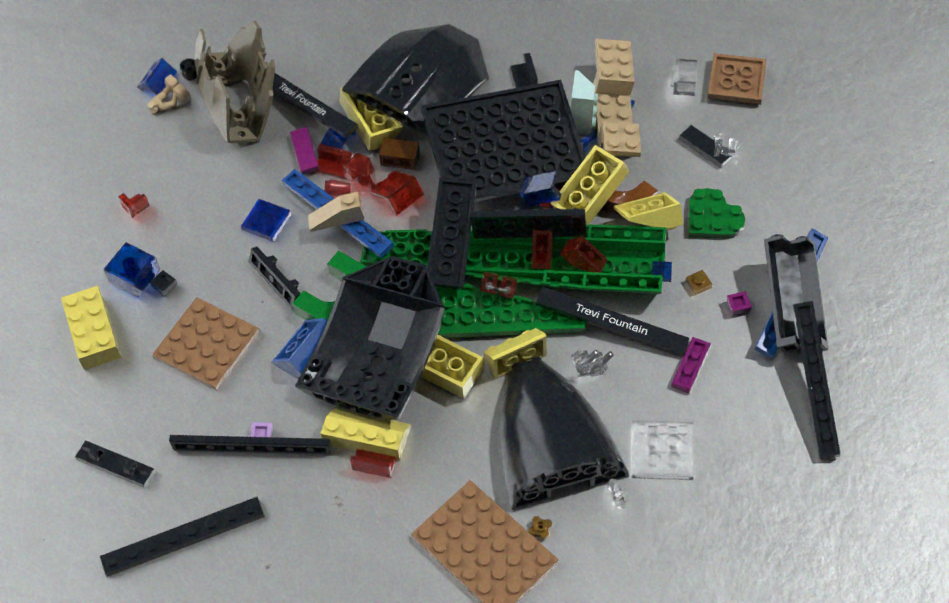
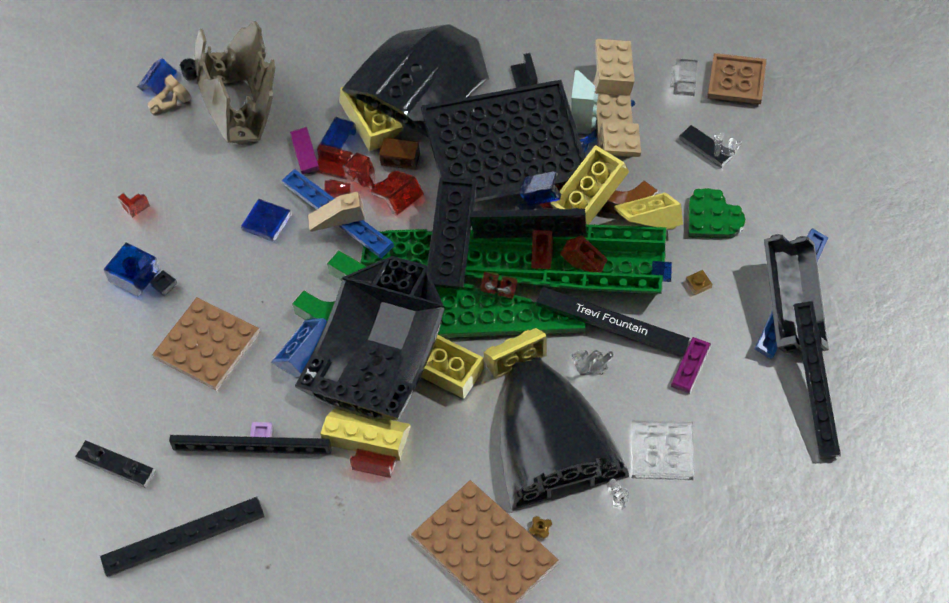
(90, 327): light yellow brick -> none
(267, 269): black hinge -> none
(313, 107): black tile -> none
(739, 303): magenta plate -> none

